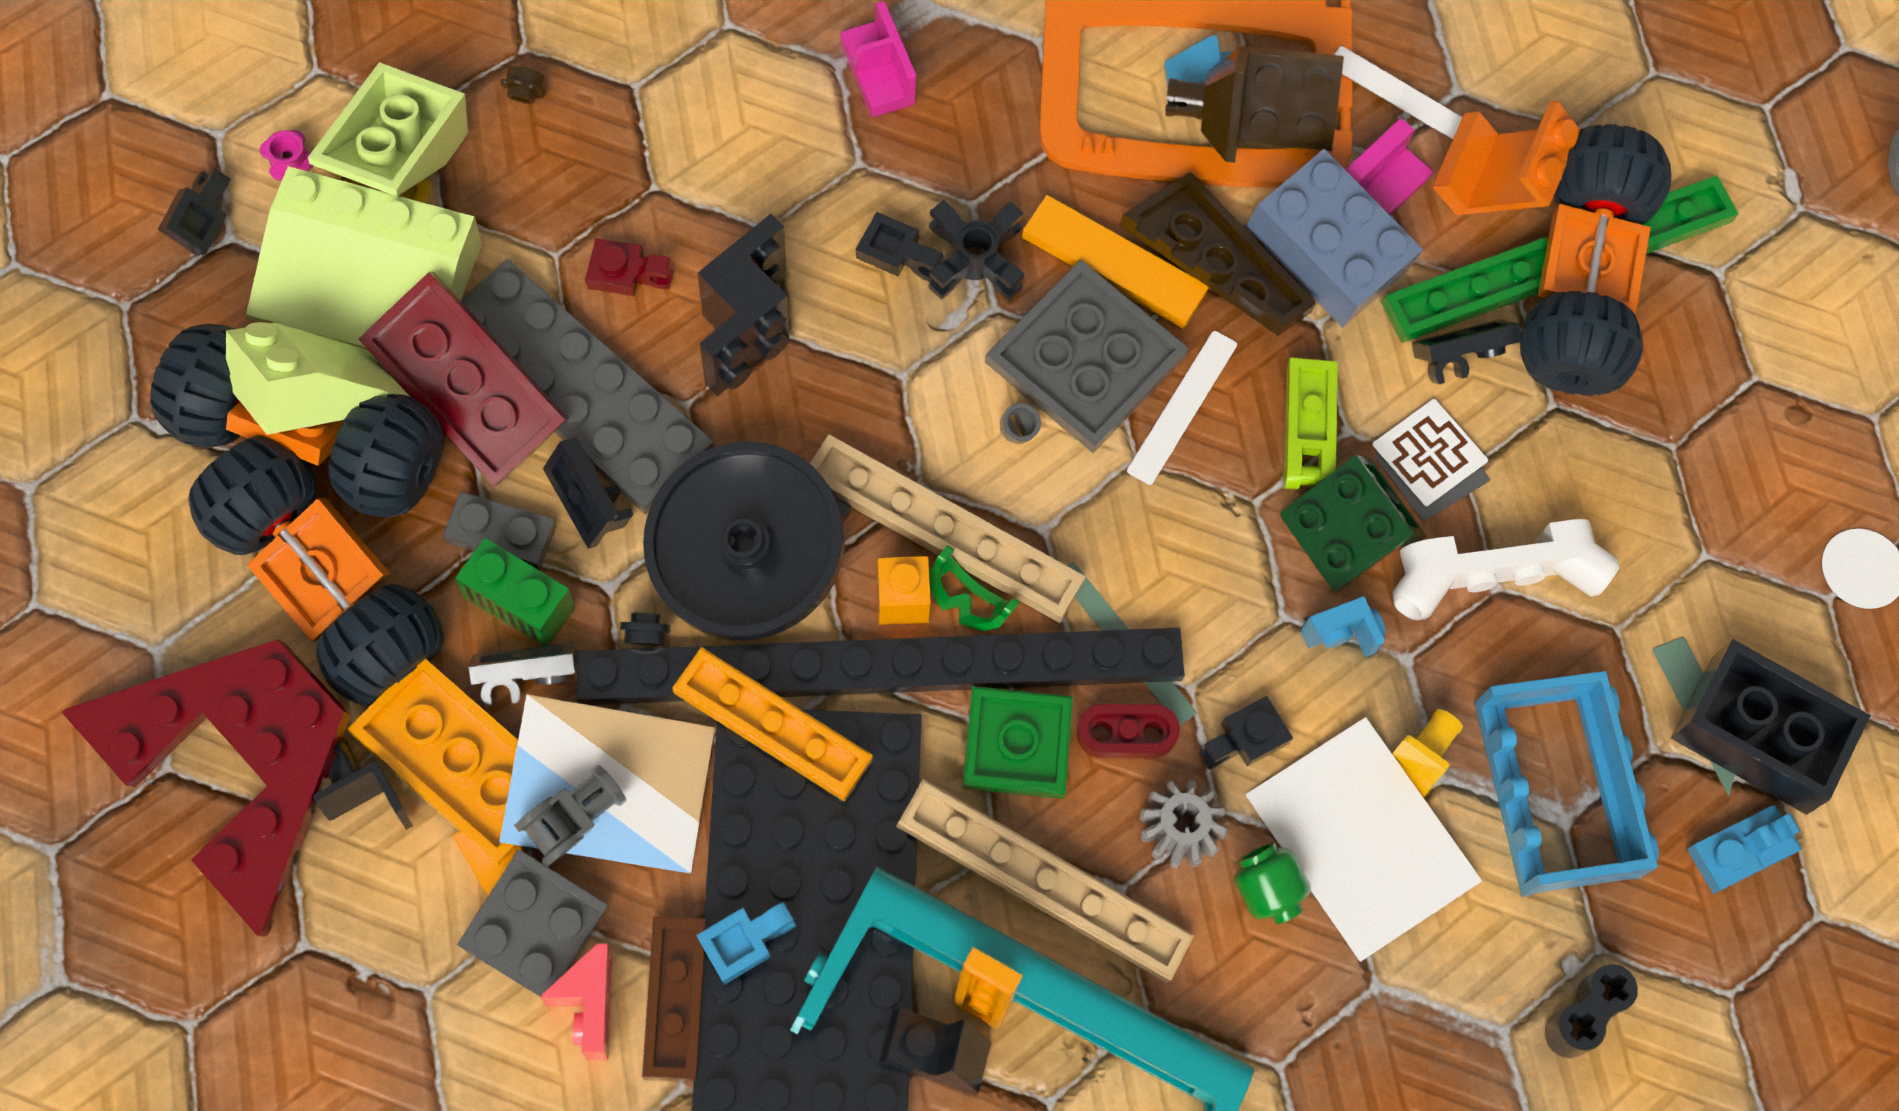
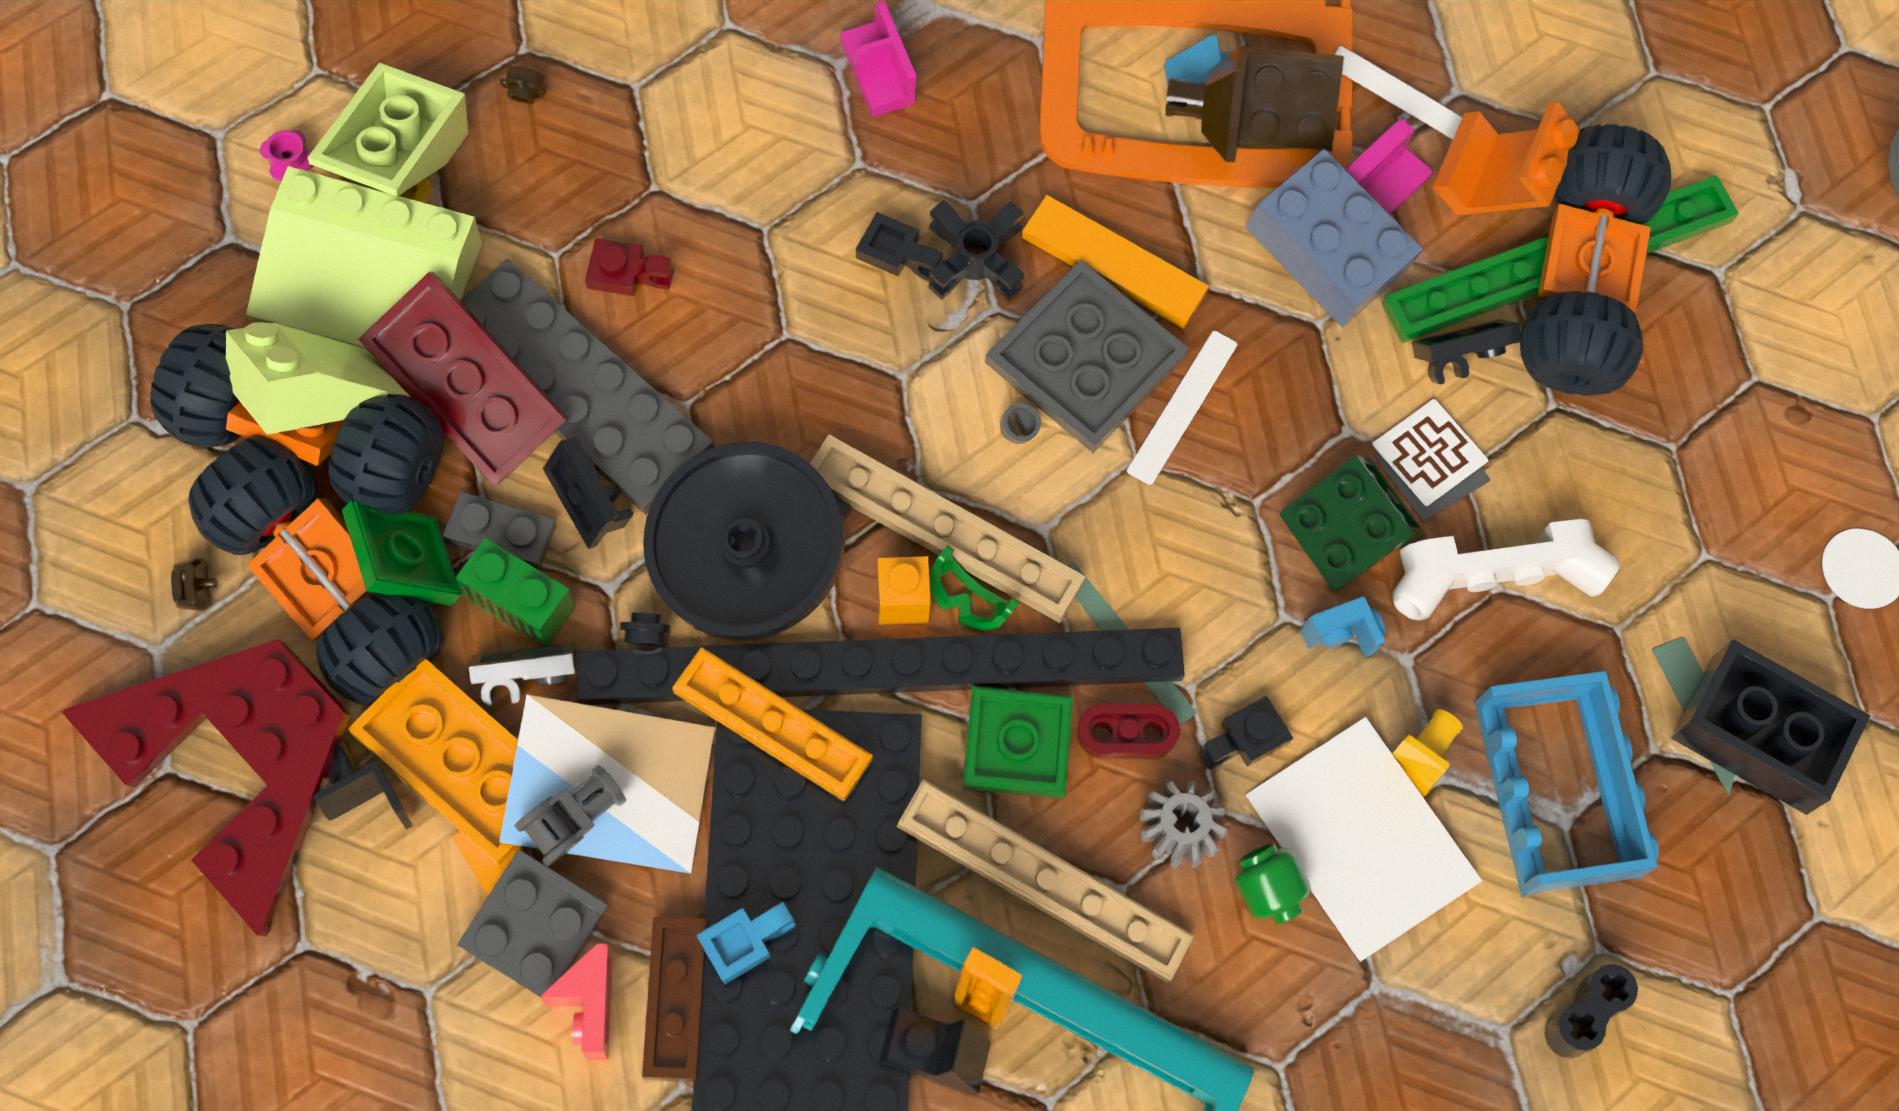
(192, 585): none -> dark brown piece
(193, 213): black plate -> none
(401, 554): none -> green plate
(744, 306): black bracket -> none
(1213, 247): dark brown wing -> none
(1310, 421): lime plate -> none
(1745, 848): dark azure plate -> none

